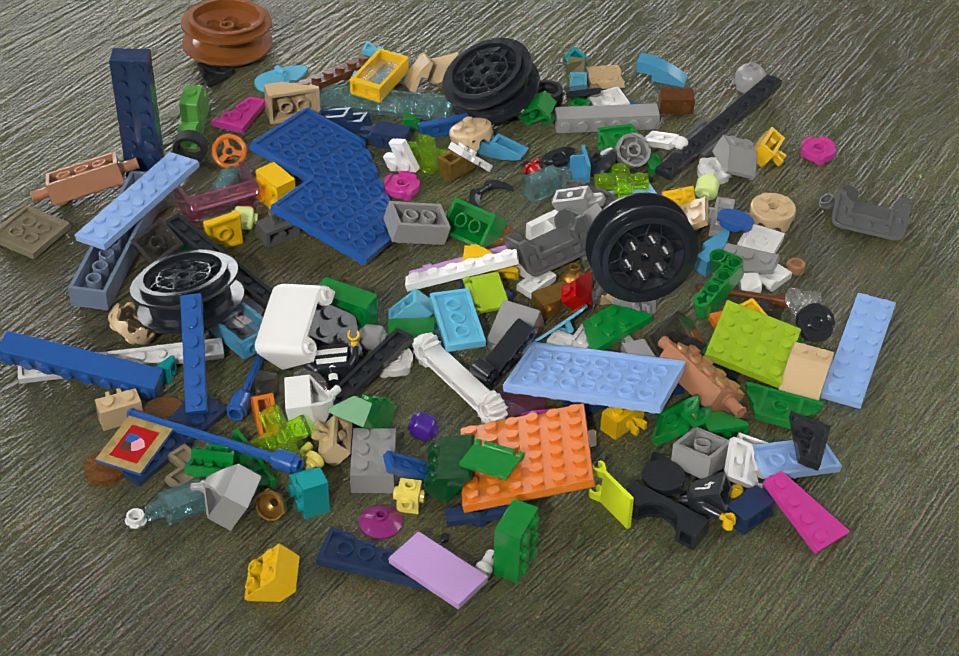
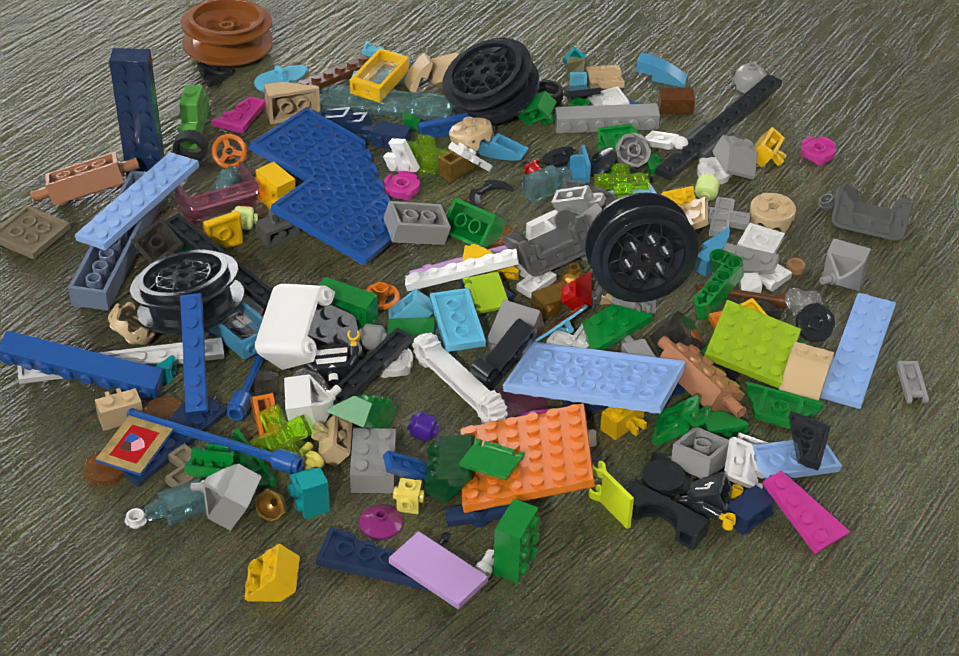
(384, 290): none -> orange piece
(735, 220): blue tile -> none
(845, 264): none -> light grey piece
(912, 381): none -> light grey hinge

